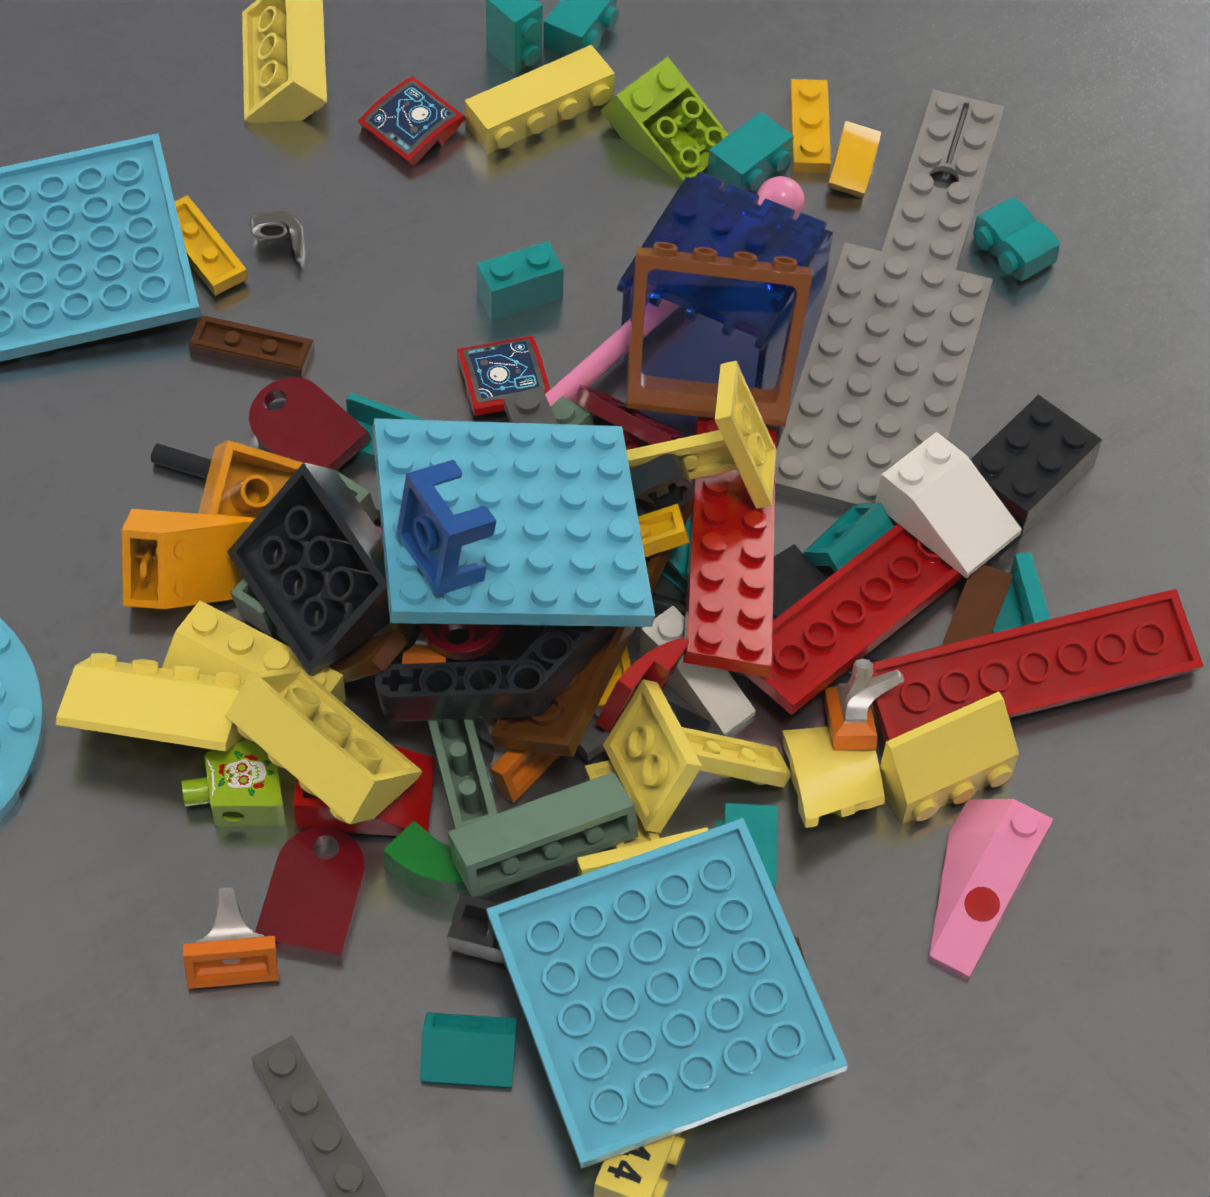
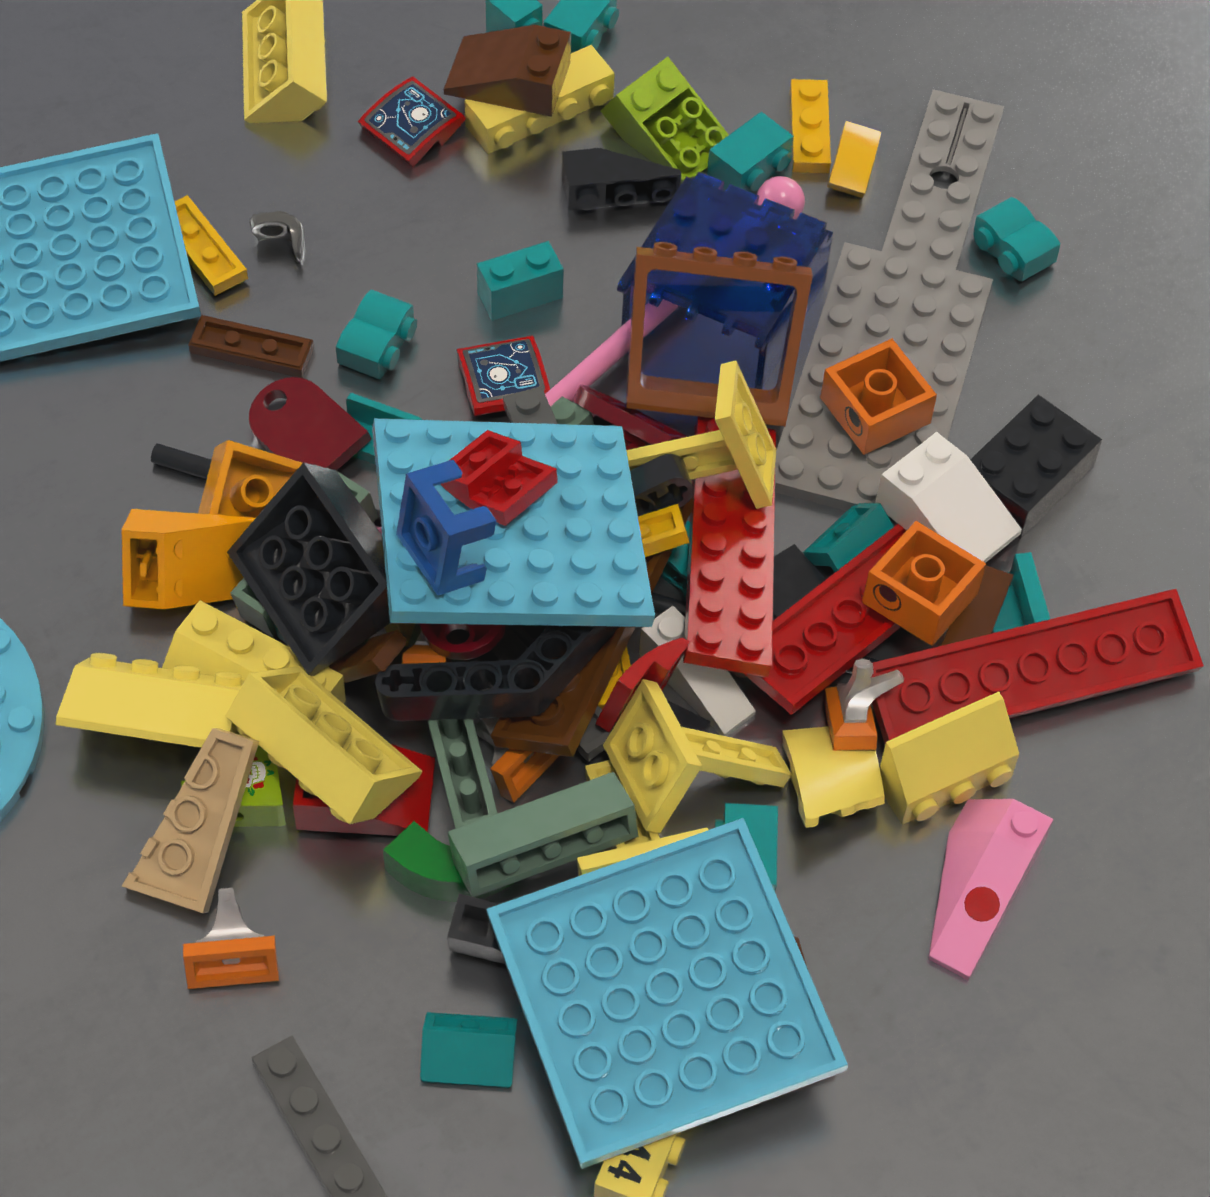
(193, 838): none -> tan wing
(314, 898): dark red tile -> none
(375, 334): none -> teal brick
(499, 477): none -> red slope
(512, 68): none -> reddish brown slope
(608, 179): none -> black slope
(878, 396): none -> orange brick
(923, 583): none -> orange brick

